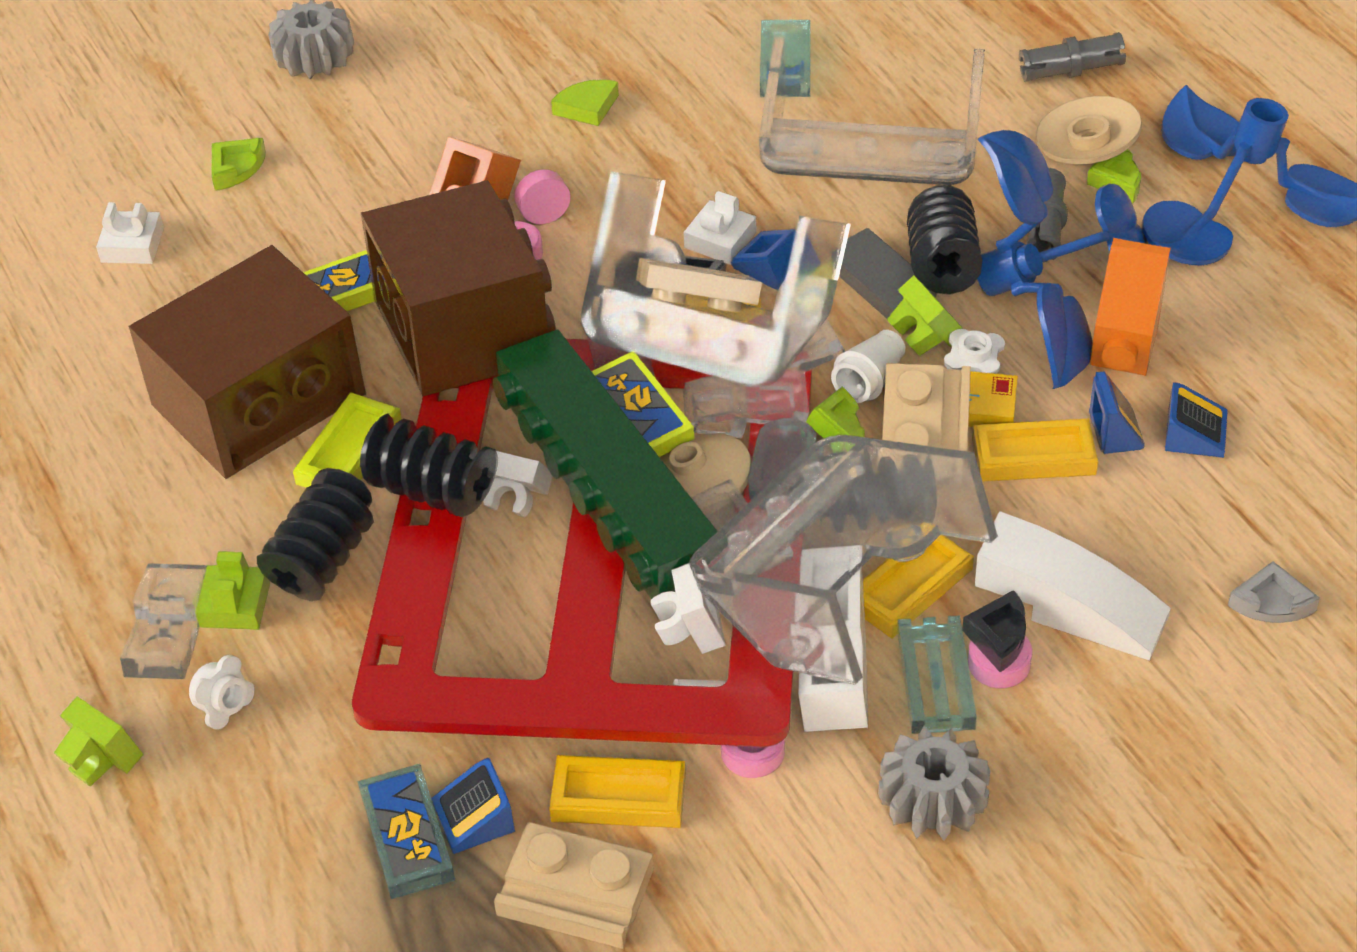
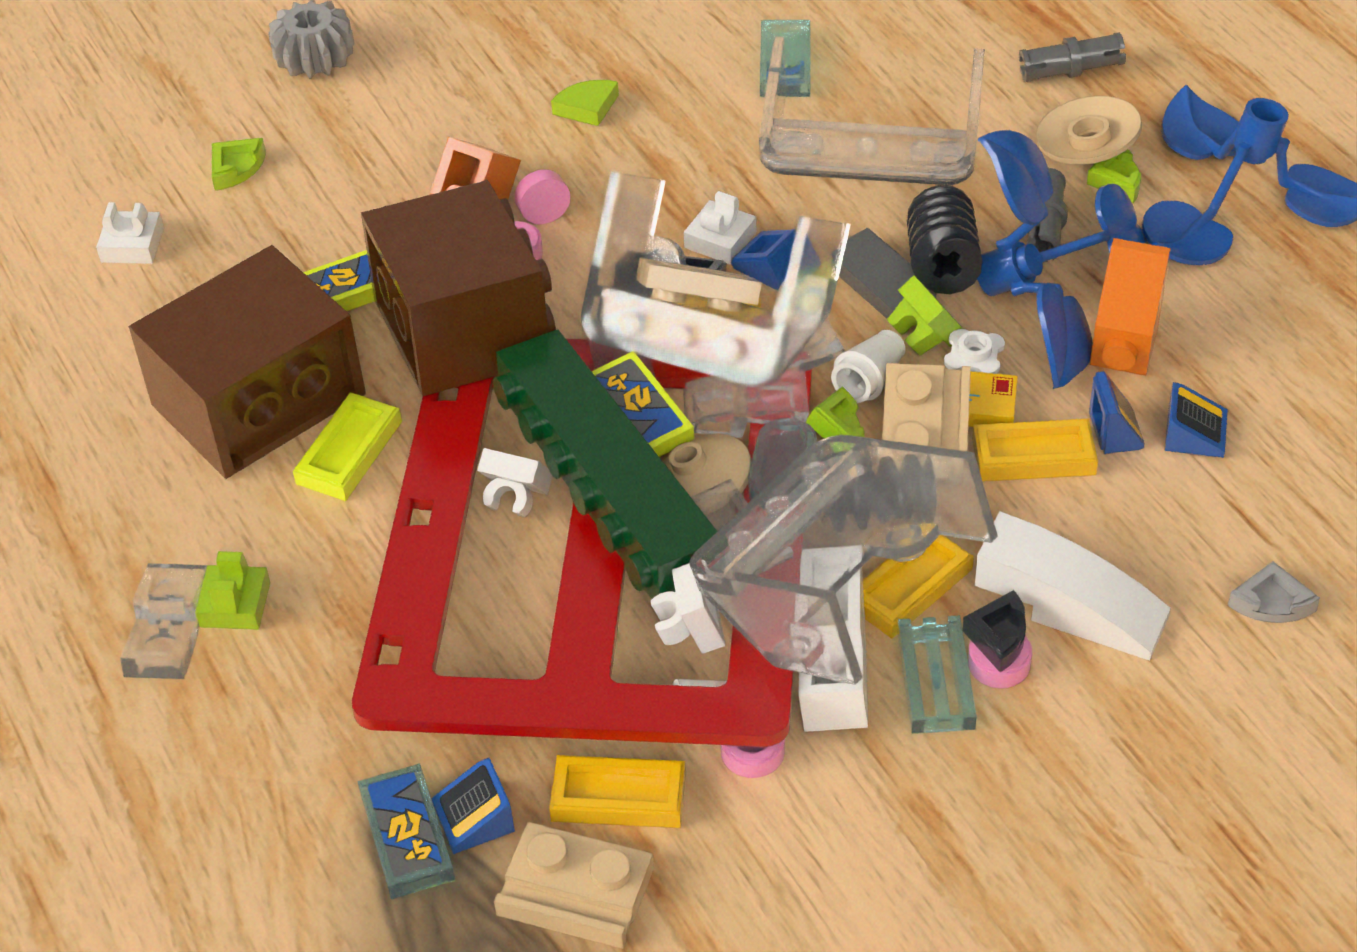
(94, 743): lime tile -> none
(220, 690): white plate -> none
(317, 534): black piece -> none
(427, 465): black piece -> none
(934, 783): light grey gear -> none

